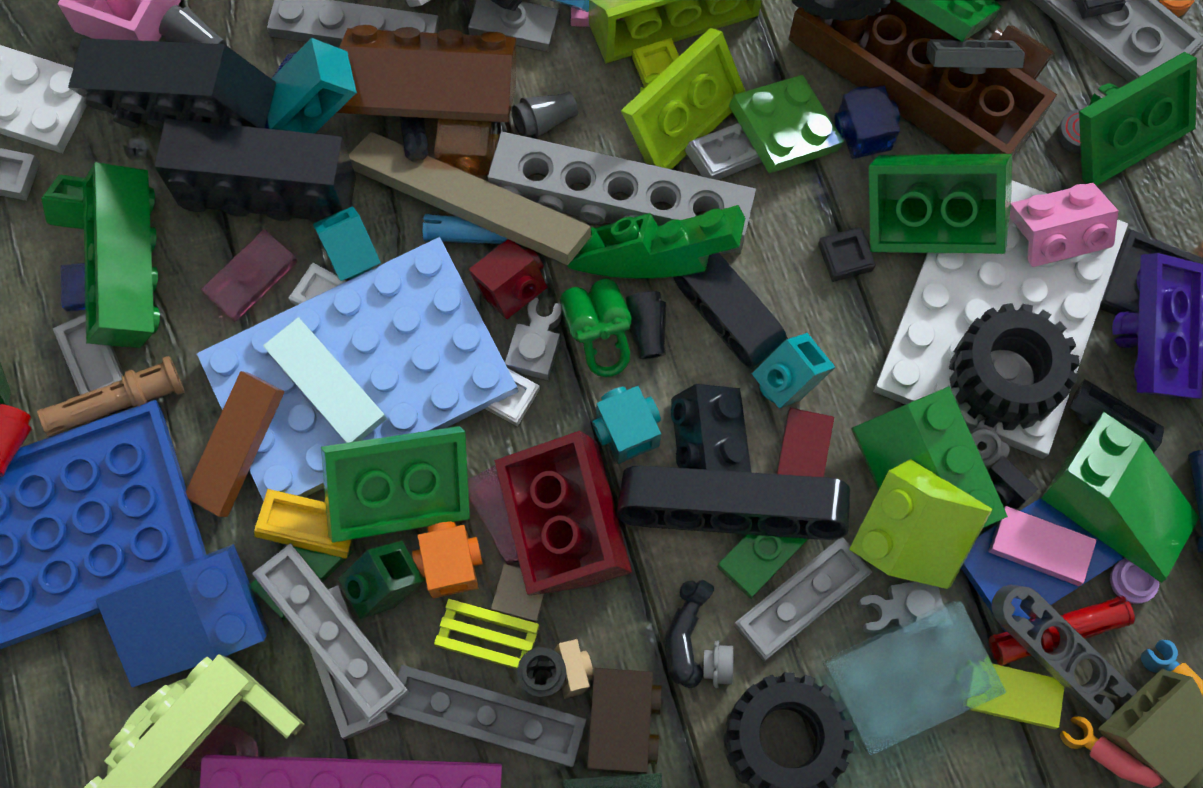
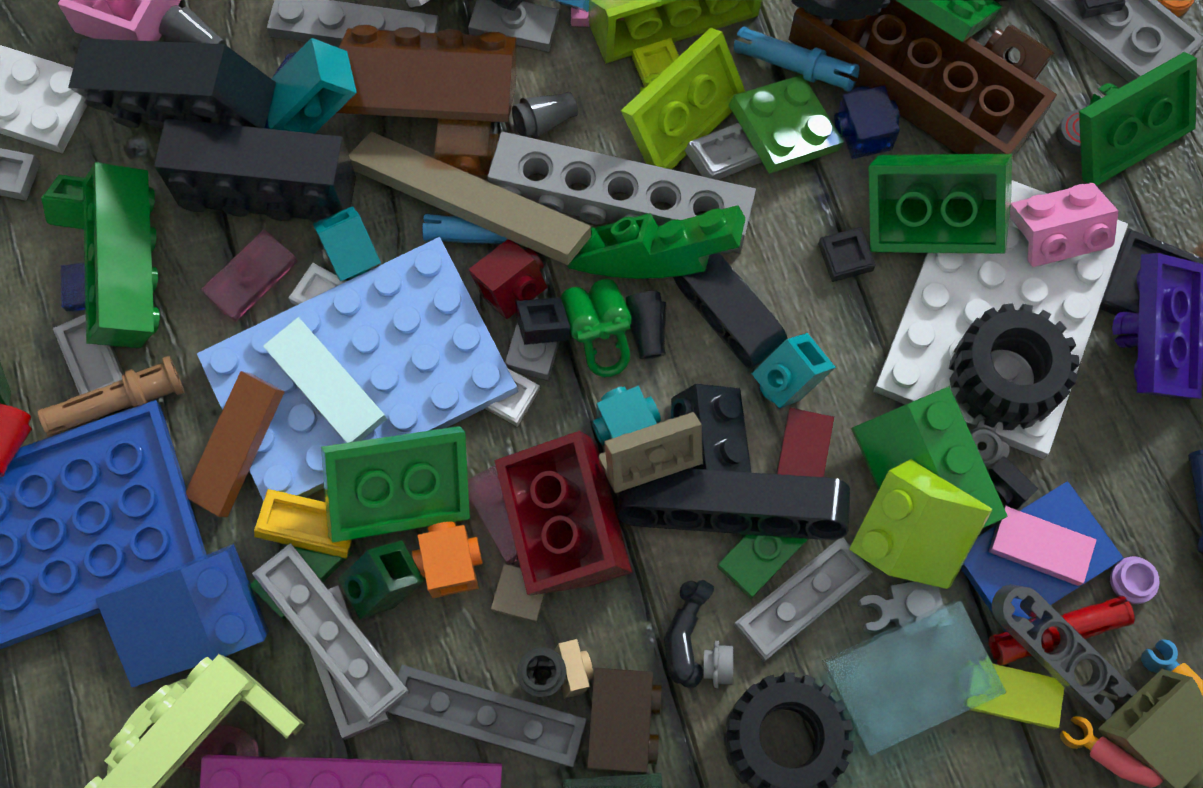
(414, 137): black axle -> none
(448, 623): neon yellow tile -> none
(542, 321): none -> black plate
(652, 452): none -> dark tan bracket
(810, 63): none -> dark azure pin
(974, 55): dark grey plate -> none
(1091, 401): black plate -> none
(1123, 497): green slope -> none

